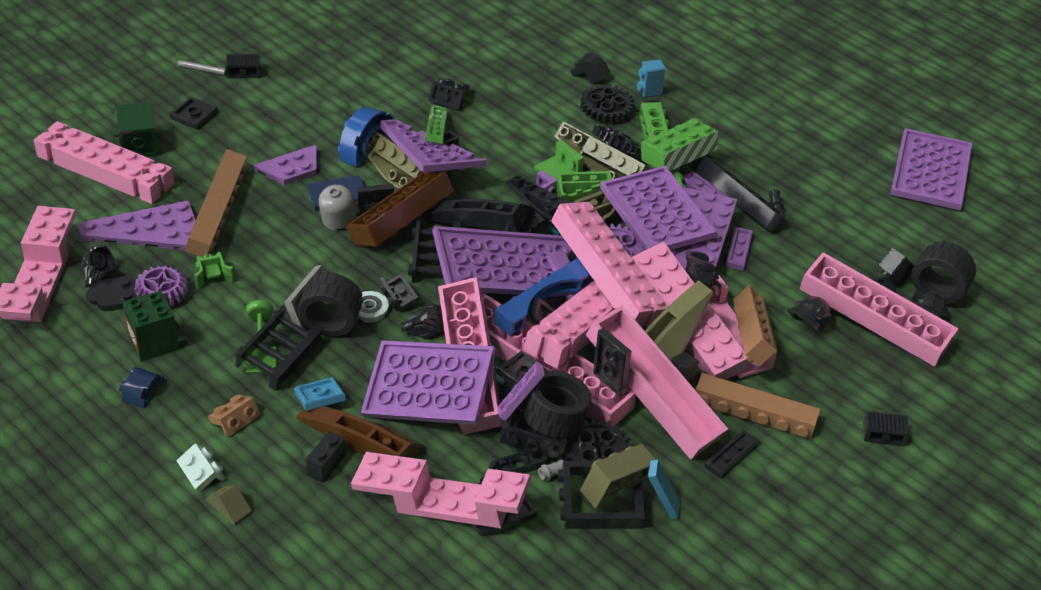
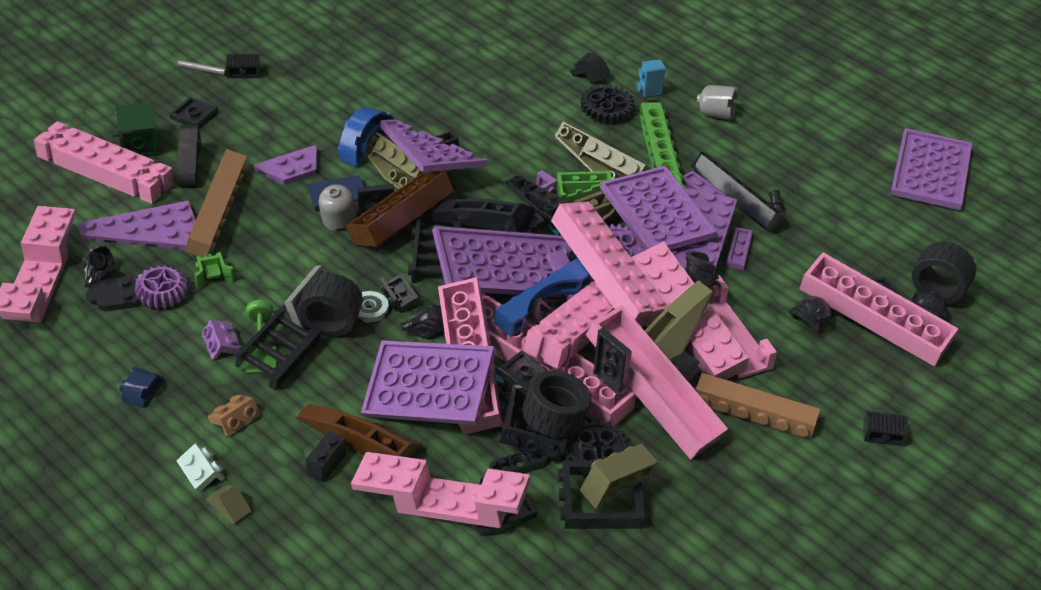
(151, 326): dark green container -> none
(188, 155): none -> black beam
(220, 338): none -> medium lavender bracket
(319, 393): dark azure tile -> none
(436, 124): bright green tile -> none
(449, 93): black bracket -> none
(520, 391): medium lavender tile -> none
(550, 470): light grey pin -> none
(565, 160): bright green bracket -> none
(617, 140): black gear -> none
(664, 489): dark azure tile -> none
(679, 145): bright green brick -> none
(718, 101): none -> light grey cylinder
(731, 453): black tile -> none
(754, 326): medium nougat brick -> none
(896, 267): black brick -> none

